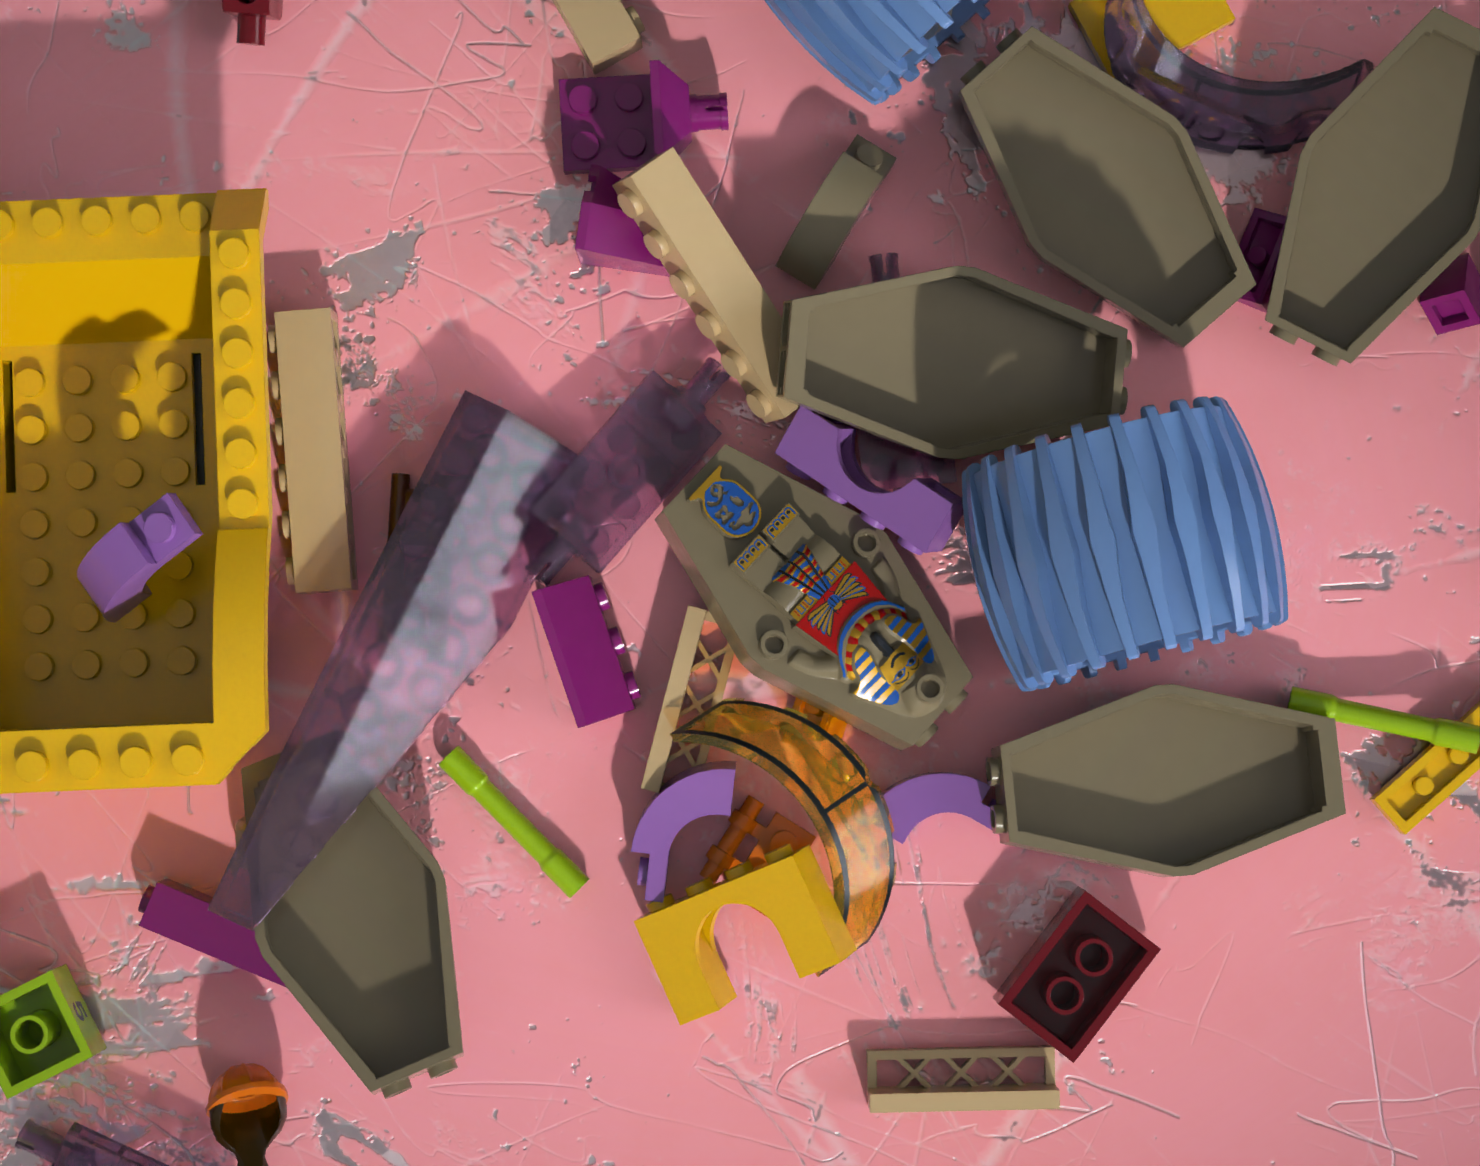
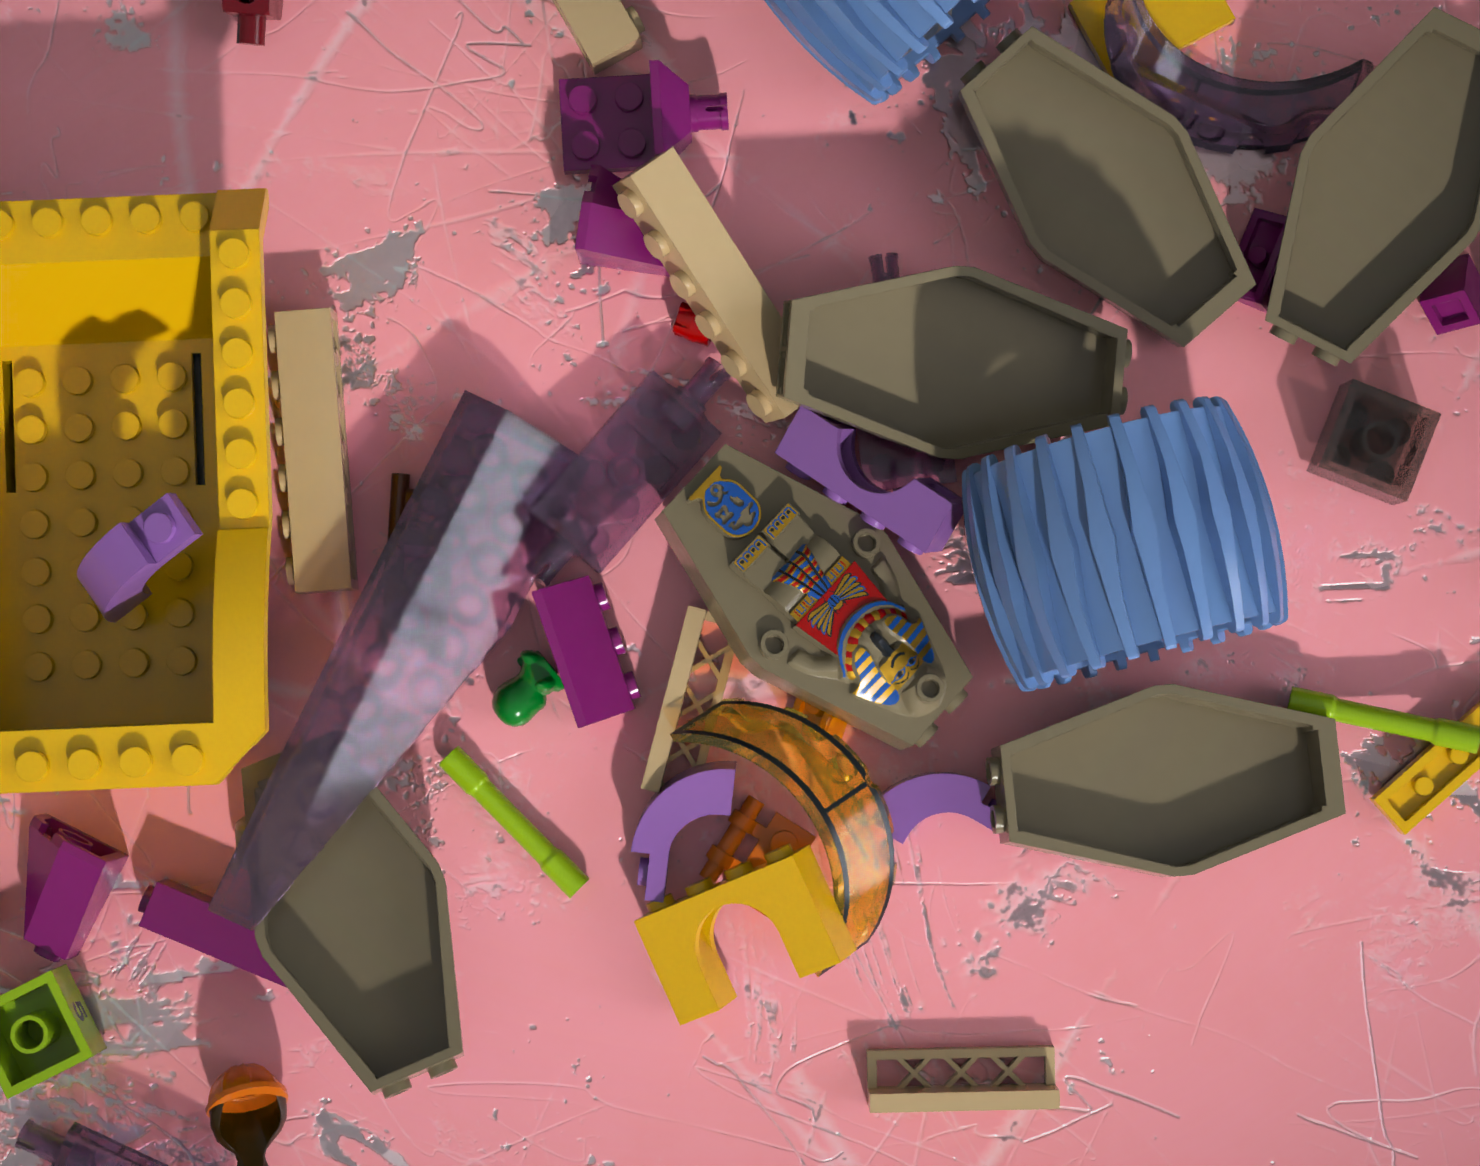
(65, 886): none -> magenta slope
(525, 694): none -> green animal
(686, 326): none -> red hose
(835, 211): dark tan arch -> none
(1076, 974): dark red brick -> none
(1373, 442): none -> clear smoke brick

